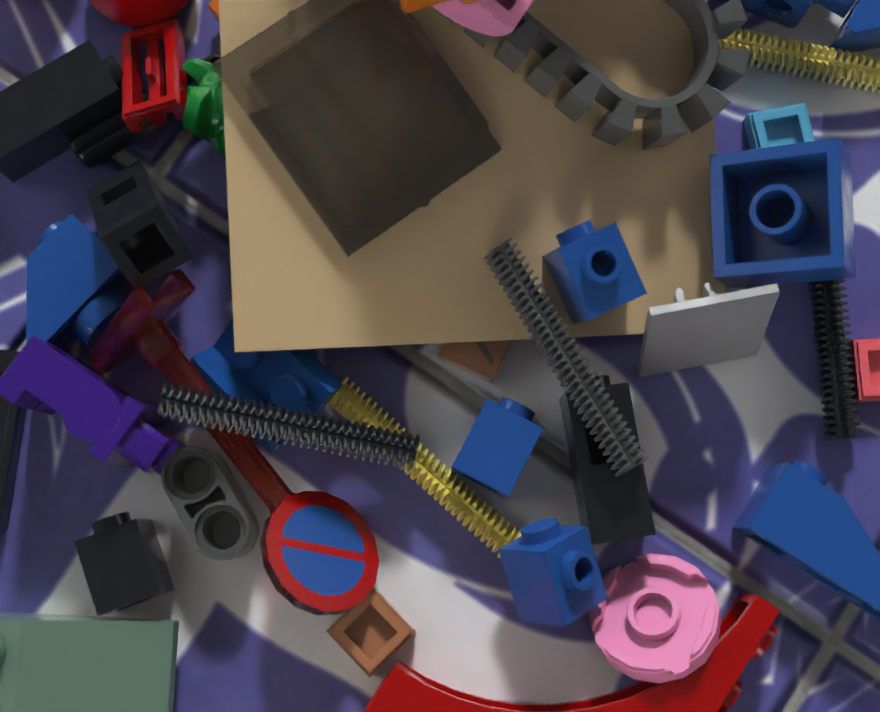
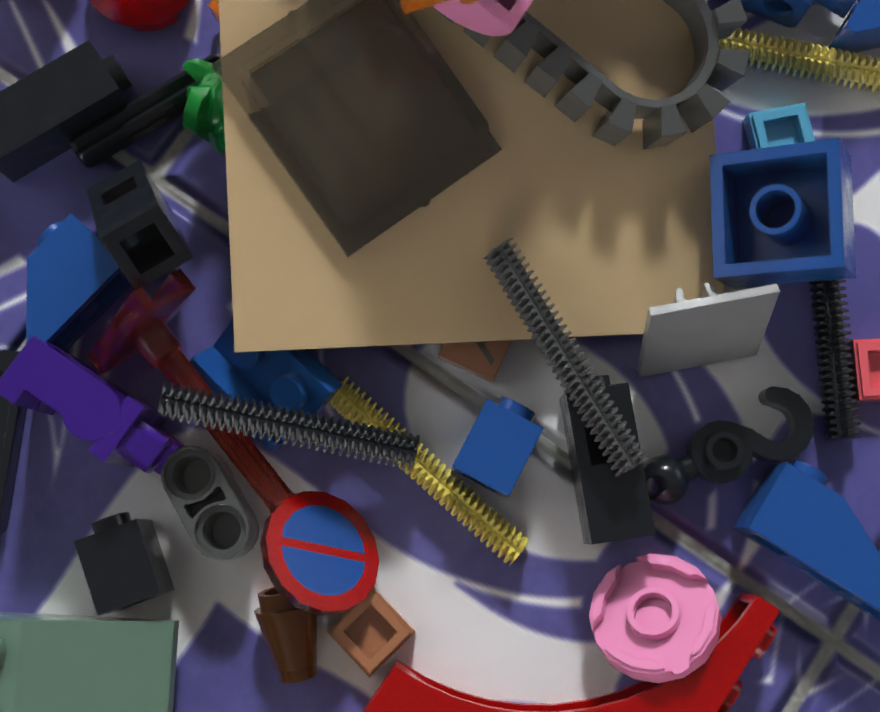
(96, 316): blue tile -> none
(133, 108): red tile -> none
(289, 636): none -> reddish brown cone
(553, 573): blue brick -> none
(593, 271): blue brick -> none
(725, 449): none -> black piece

